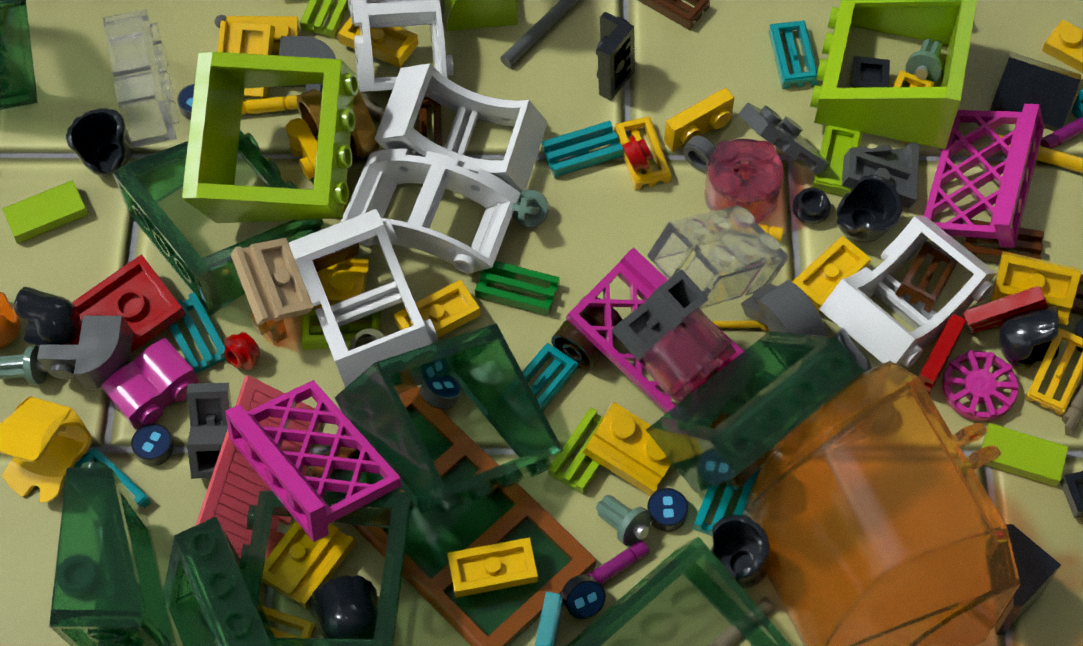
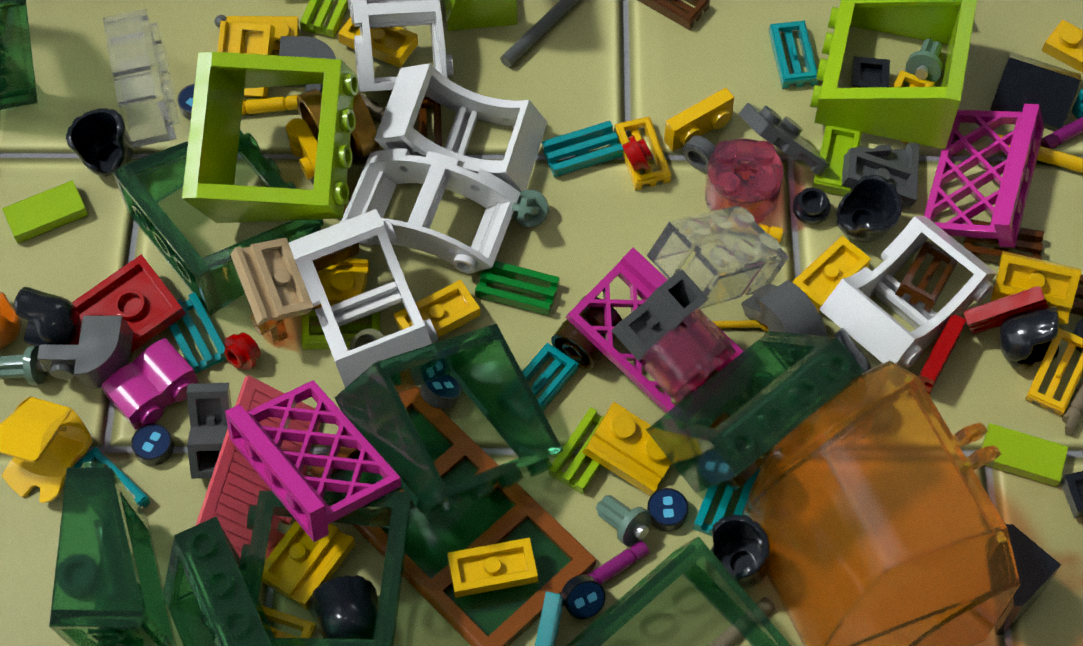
(614, 54): black bracket -> none
(980, 385): dark pink wheel -> none

